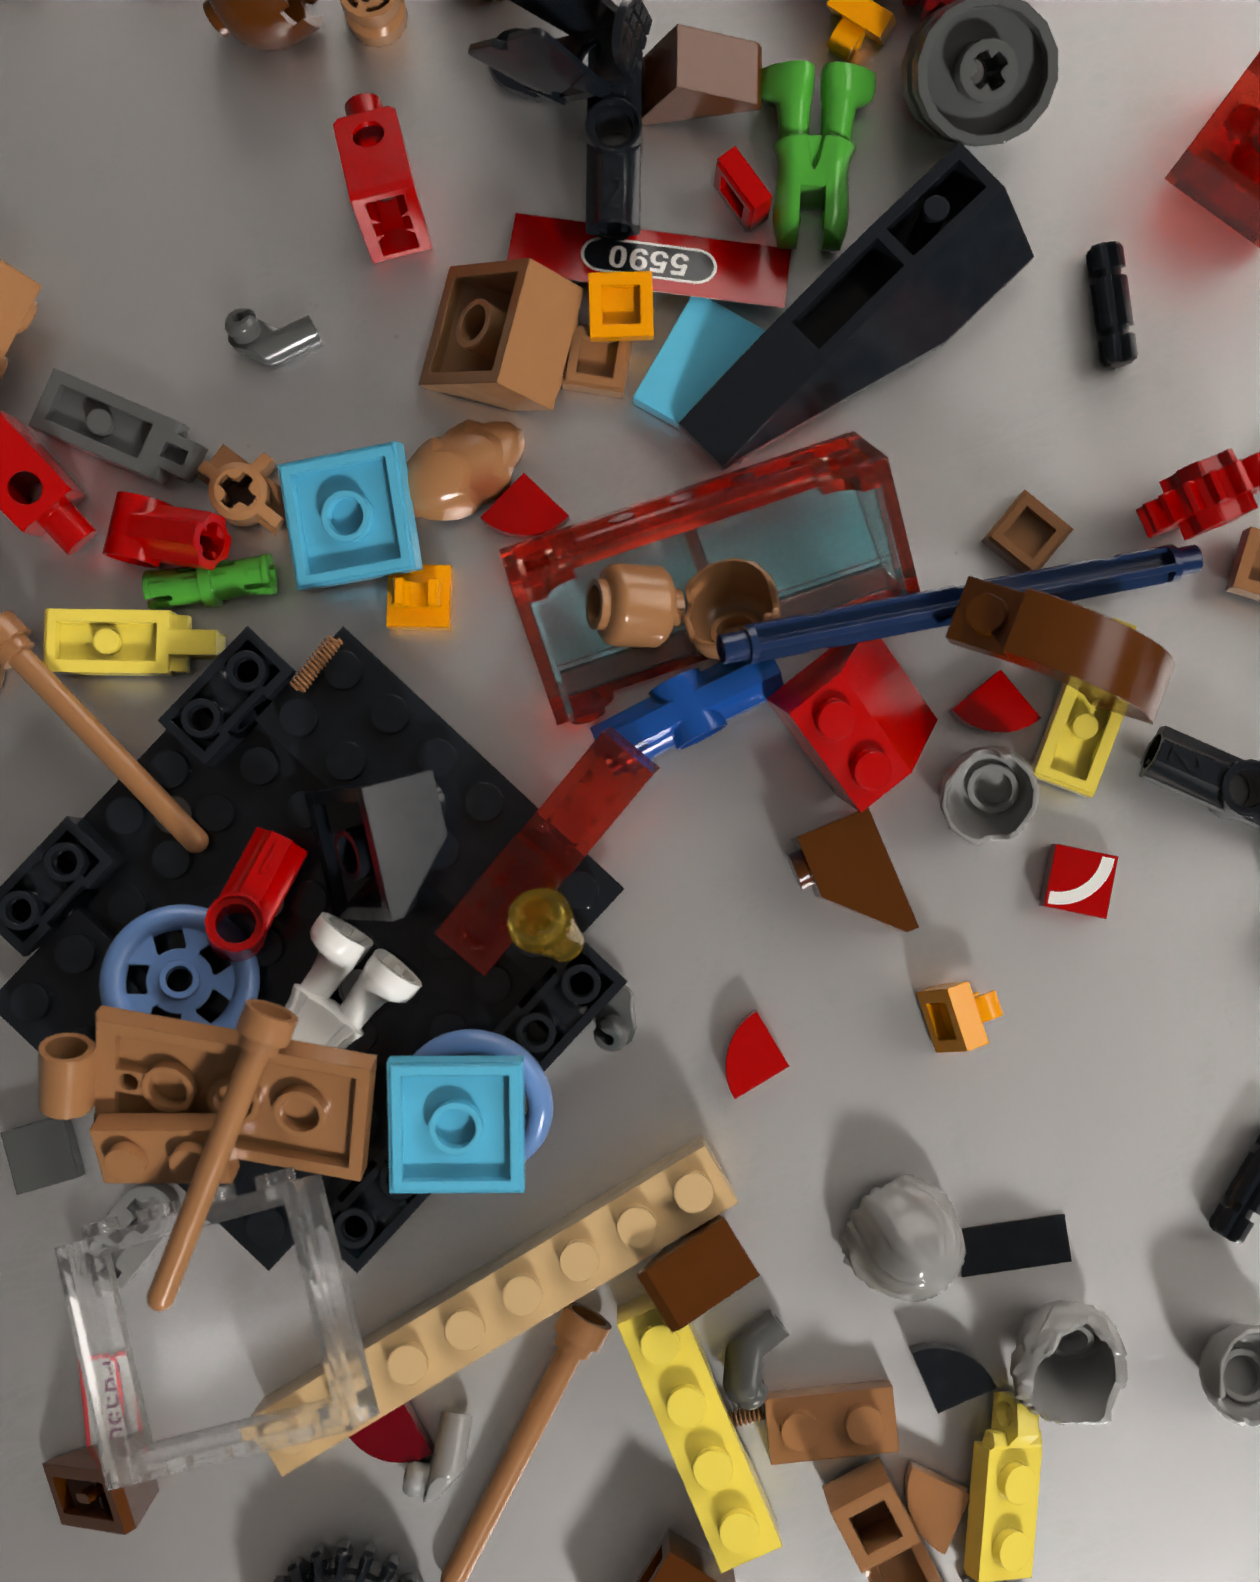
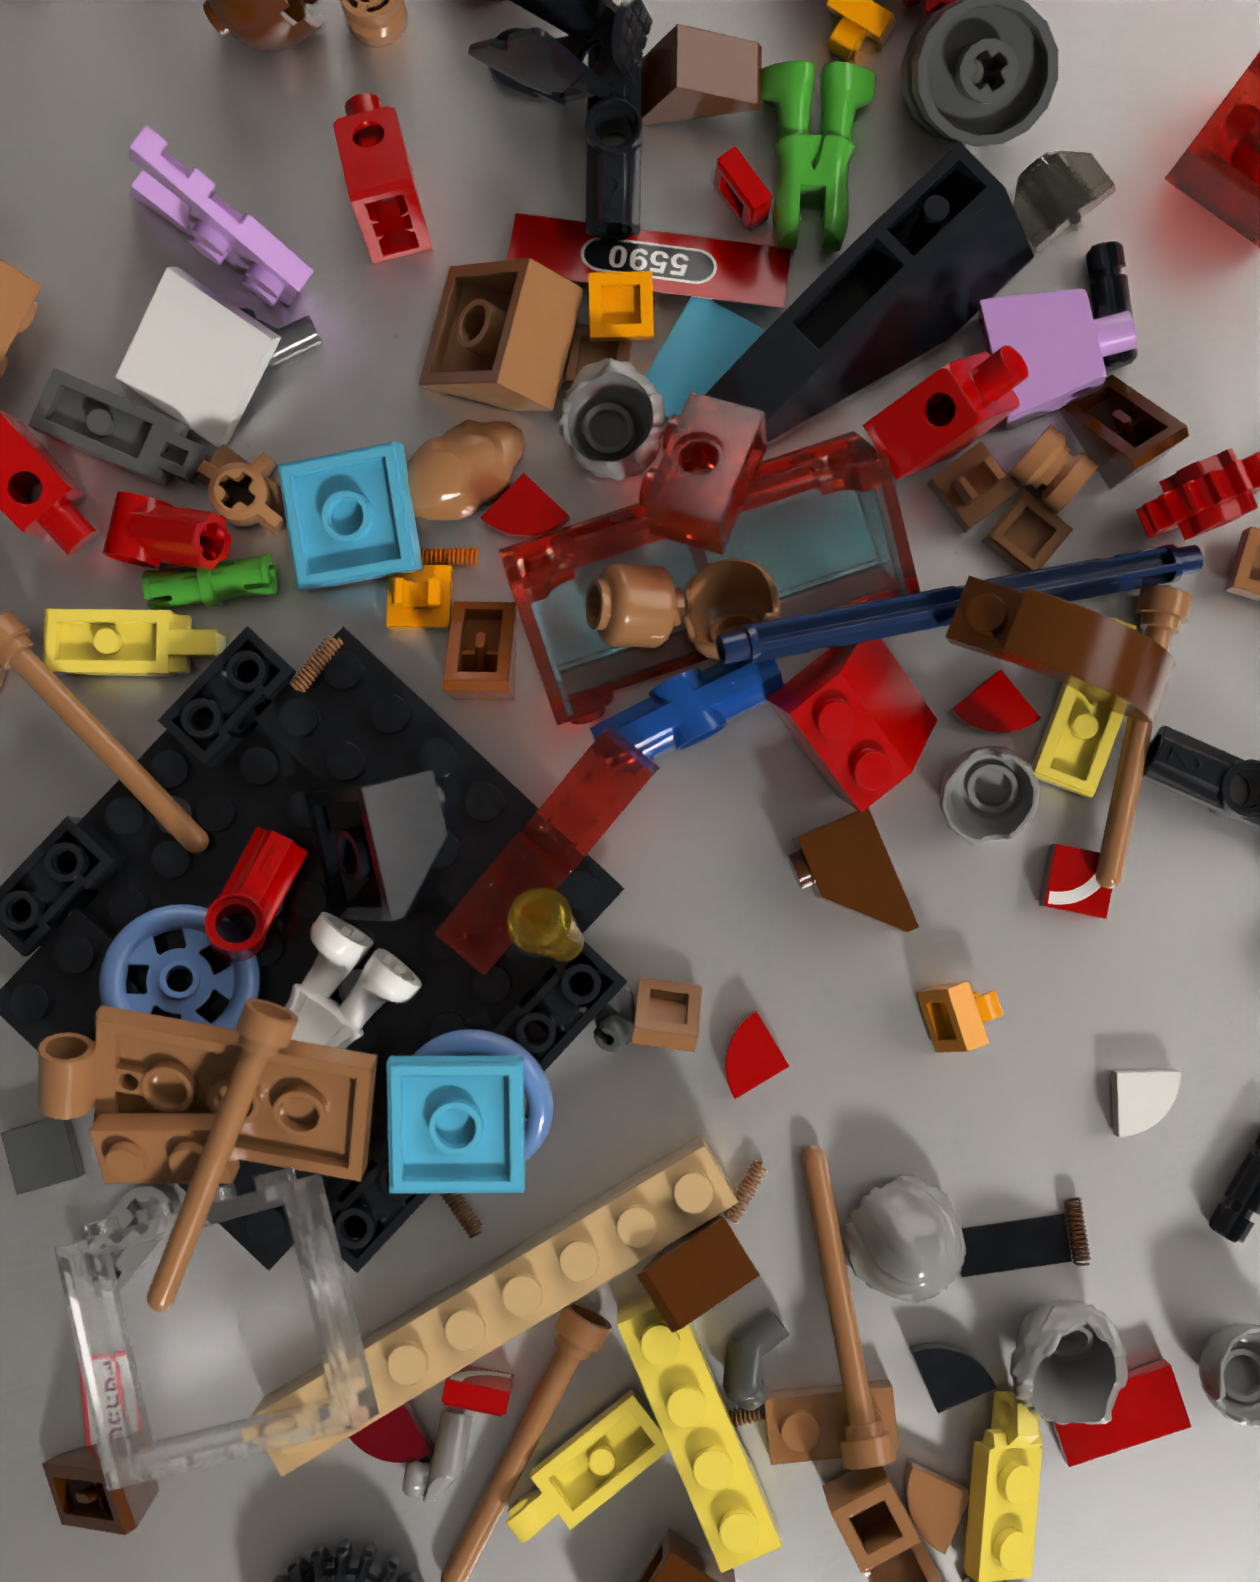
(197, 356): none -> white tile
(213, 227): none -> lavender wing
(462, 1217): none -> medium nougat leg
(464, 552): none -> orange leg
(478, 1390): none -> red tile
(481, 651): none -> dark orange slope
(590, 1467): none -> light yellow plate
(612, 419): none -> light grey hair
(666, 1014): none -> medium nougat plate
(705, 506): none -> clear red brick
(749, 1176): none -> medium nougat leg
(865, 1439): none -> medium nougat piece
(948, 410): none -> red torso
(973, 487): none -> medium nougat tile
(1054, 469): none -> medium nougat wheel
(1058, 194): none -> clear smoke piece
(1058, 345): none -> lavender torso
(1082, 1246): none -> reddish brown leg
(1122, 430): none -> reddish brown slope
(1141, 1098): none -> white tile
(1142, 1412): none -> red tile
(1161, 614): none -> medium nougat piece

